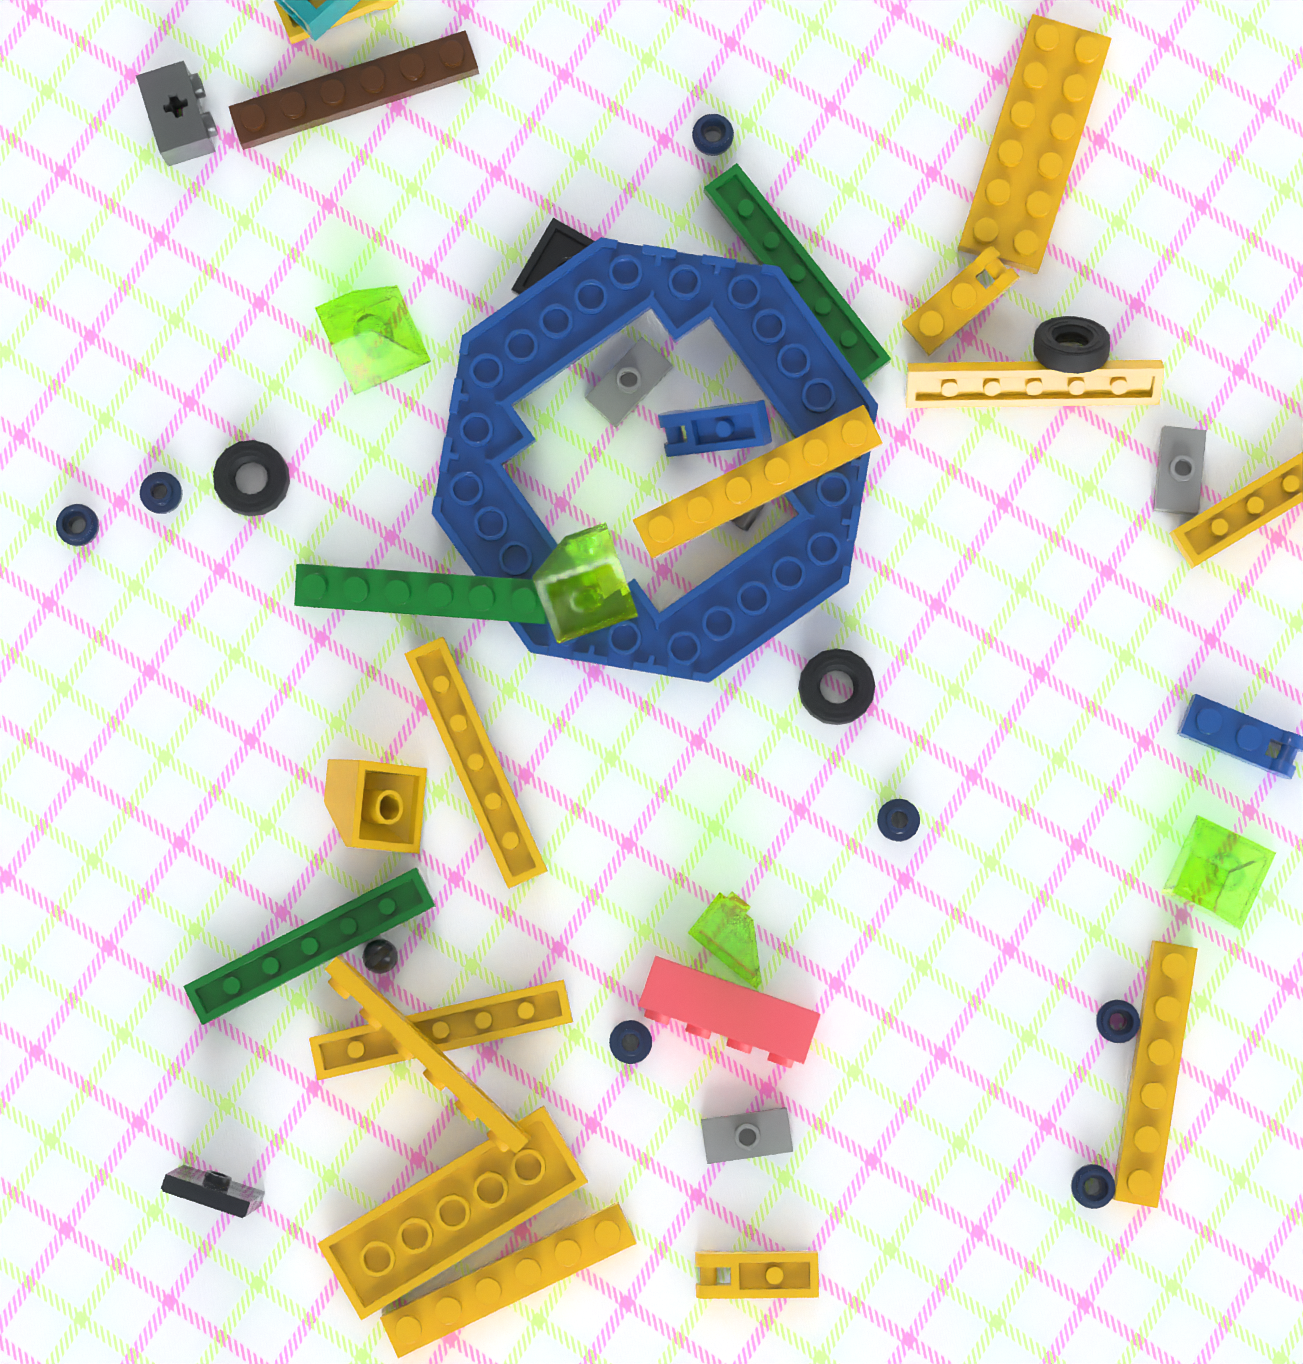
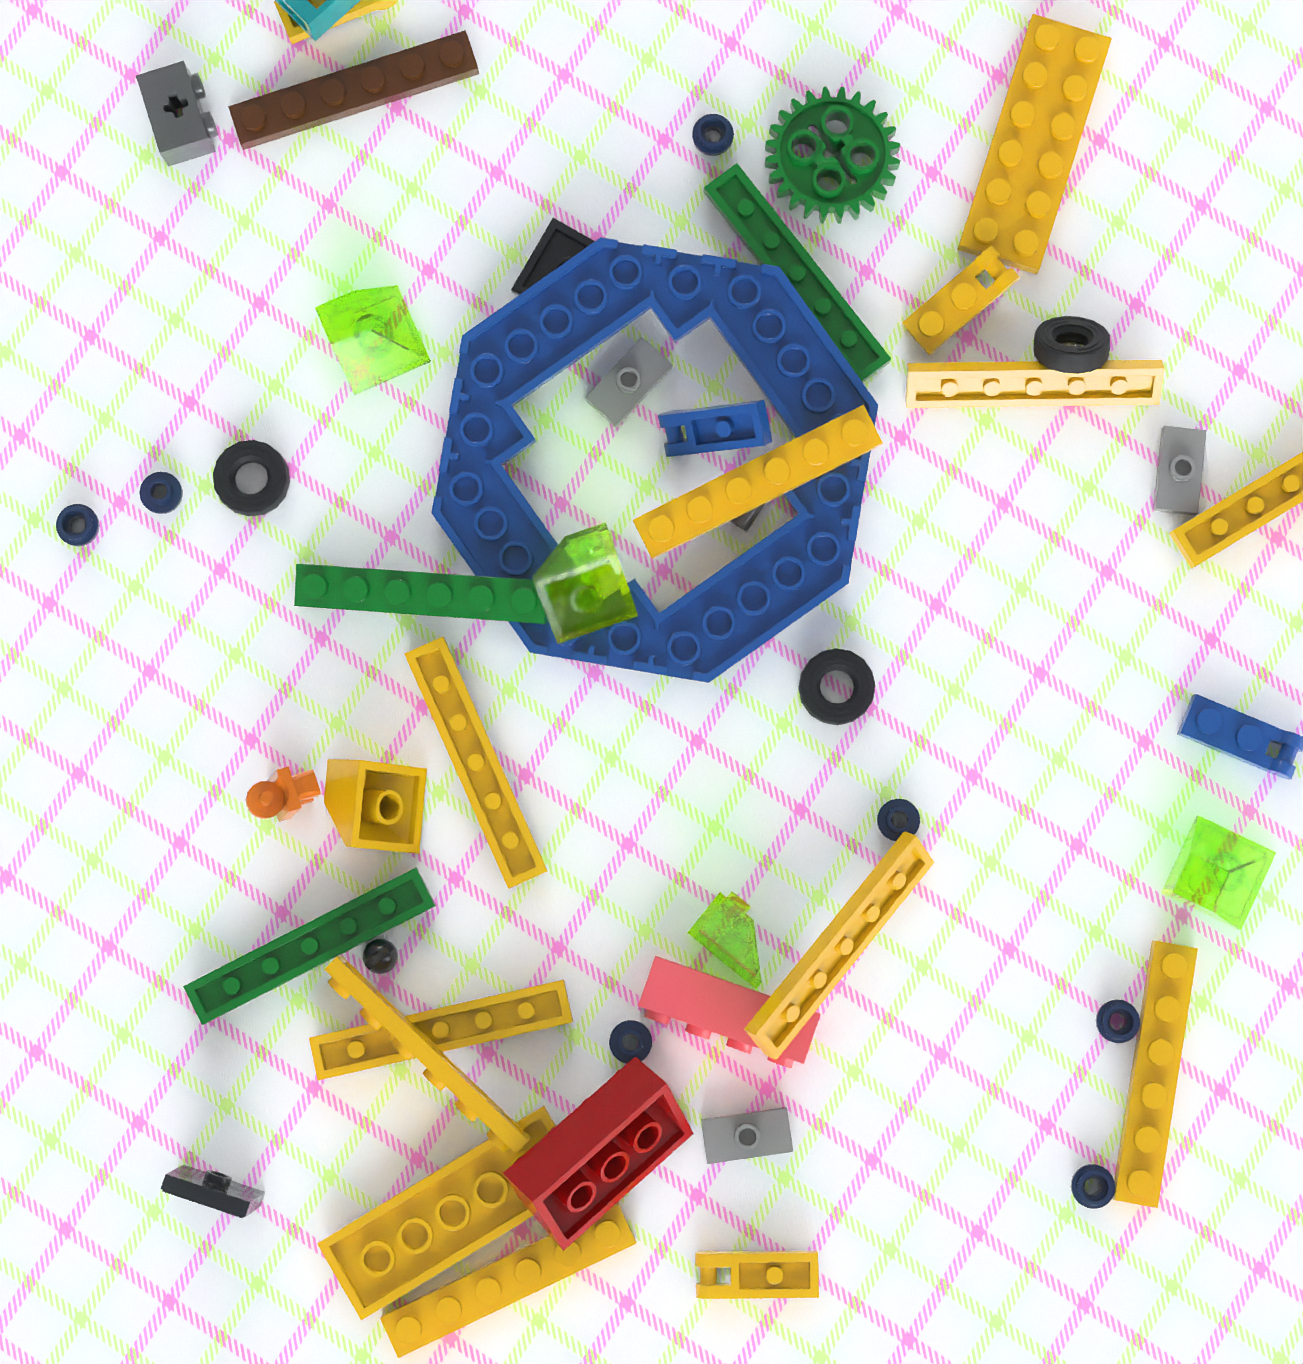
(282, 794): none -> orange hips
(599, 1152): none -> red slope
(839, 945): none -> yellow plate
(863, 135): none -> green gear

